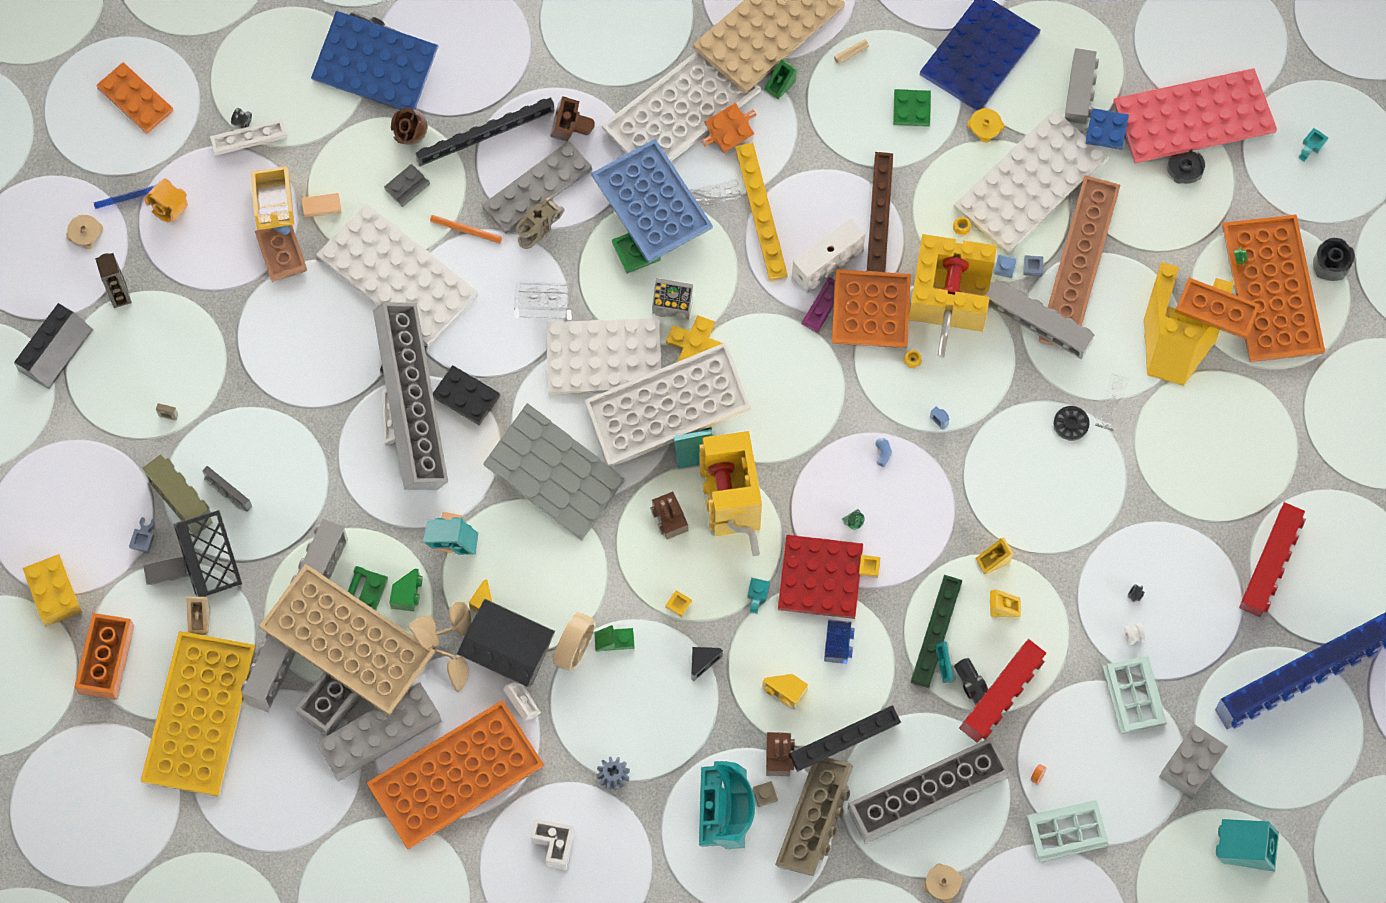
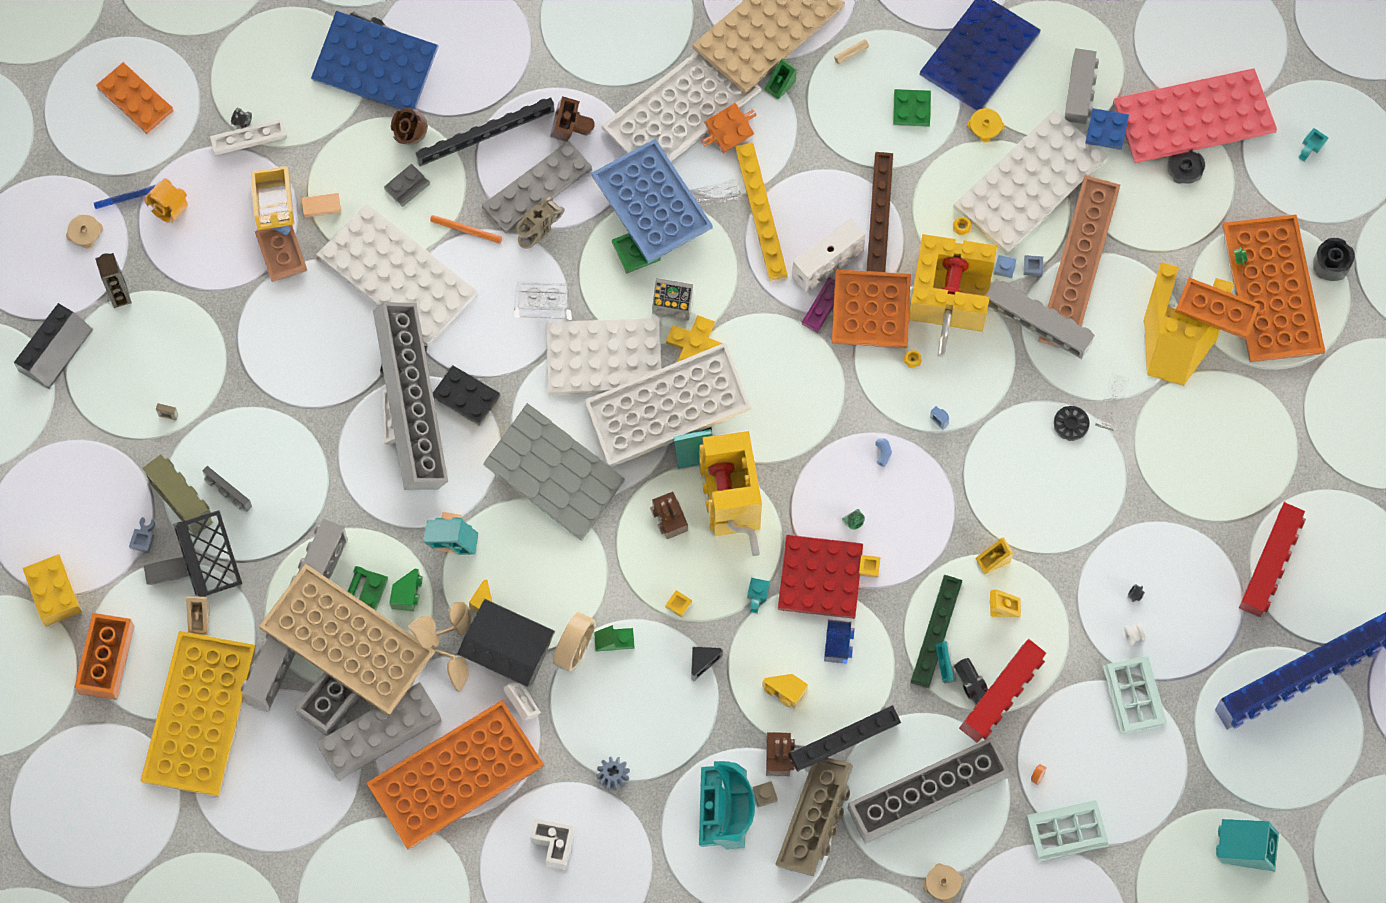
(1193, 761): light grey brick -> none

